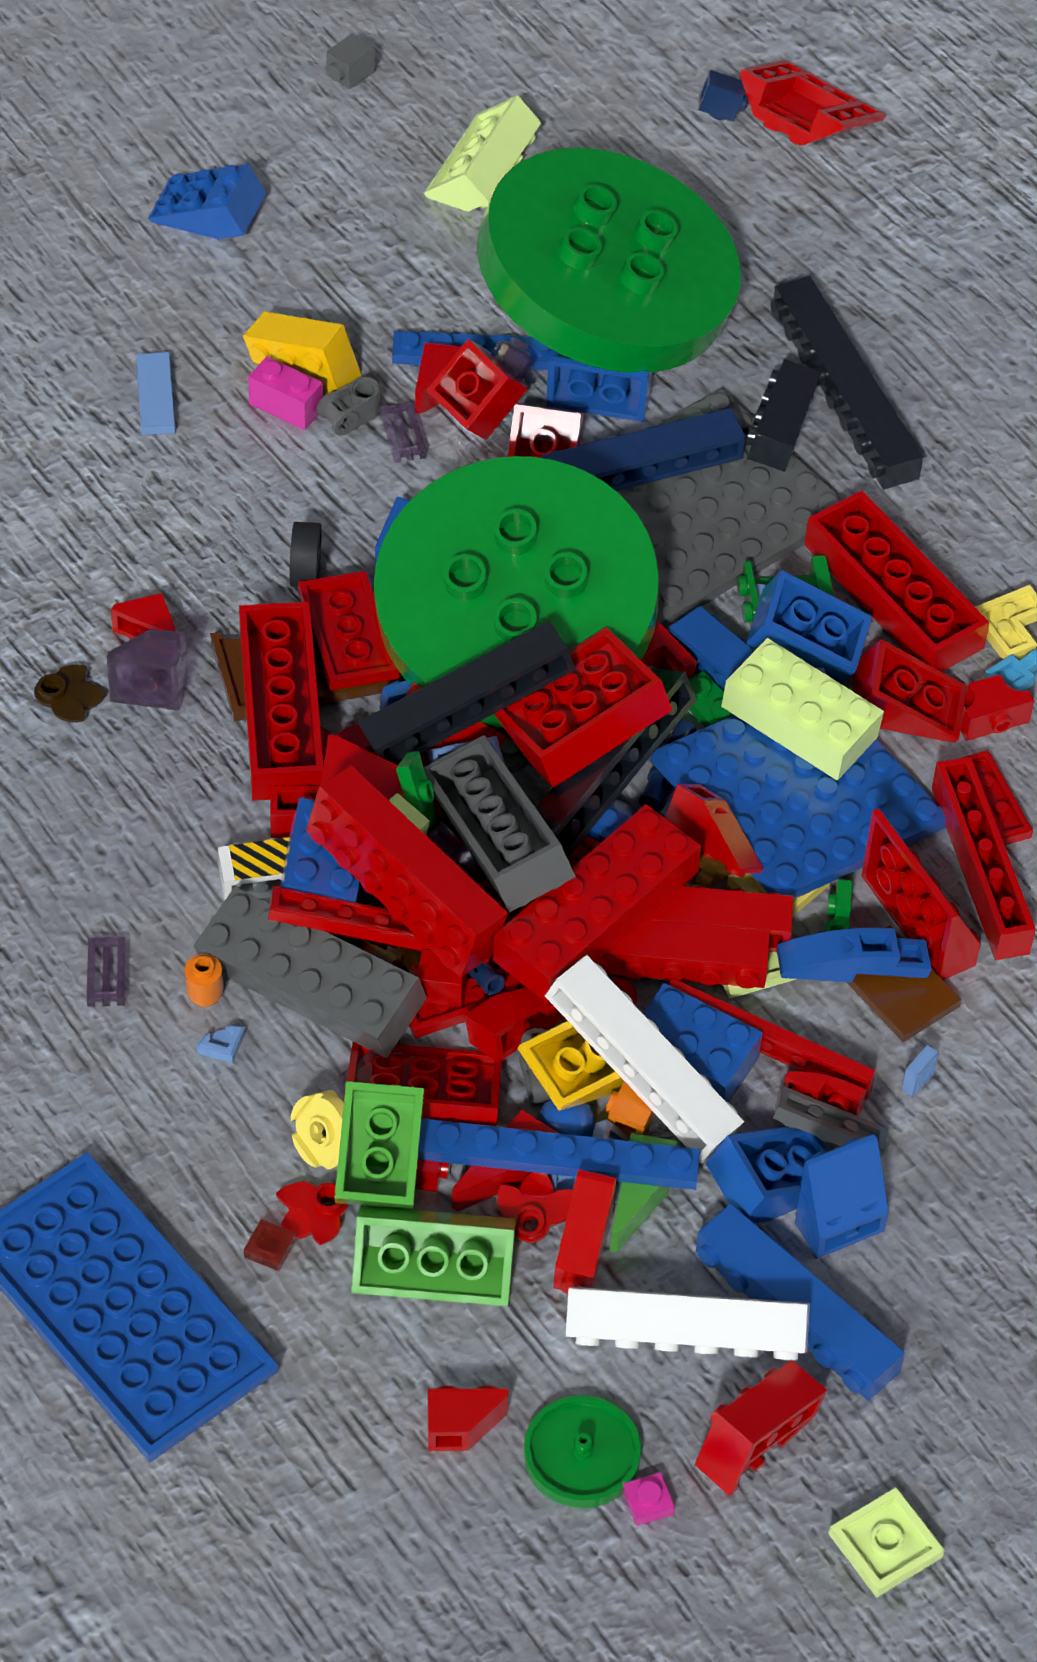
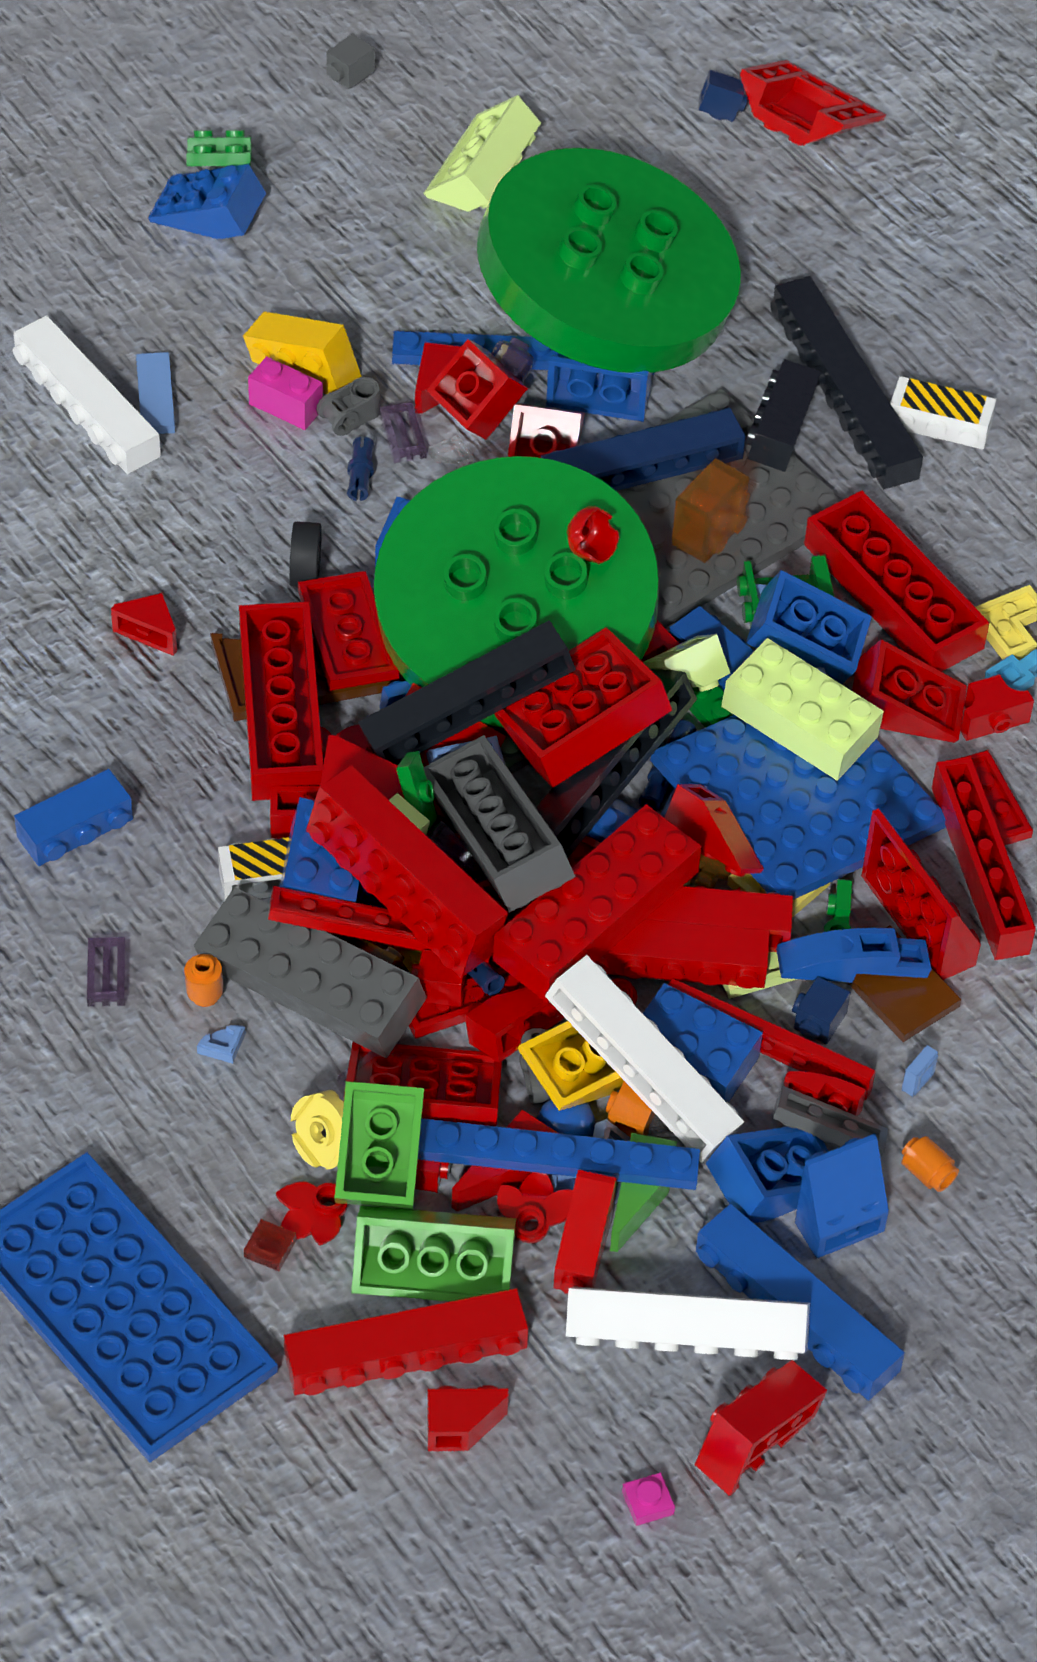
(68, 693): dark brown plate -> none
(73, 817): none -> blue brick
(86, 395): none -> white brick
(149, 670): clear purple slope -> none
(219, 150): none -> plate
(360, 468): none -> dark blue pin
(405, 1342): none -> red brick
(582, 1451): green piece -> none
(592, 535): none -> red hair
(697, 657): none -> yellowish green slope
(710, 511): none -> clear orange brick
(820, 1010): none -> dark blue brick
(886, 1542): yellowish green plate -> none
(929, 1163): none -> orange brick
(943, 412): none -> brick

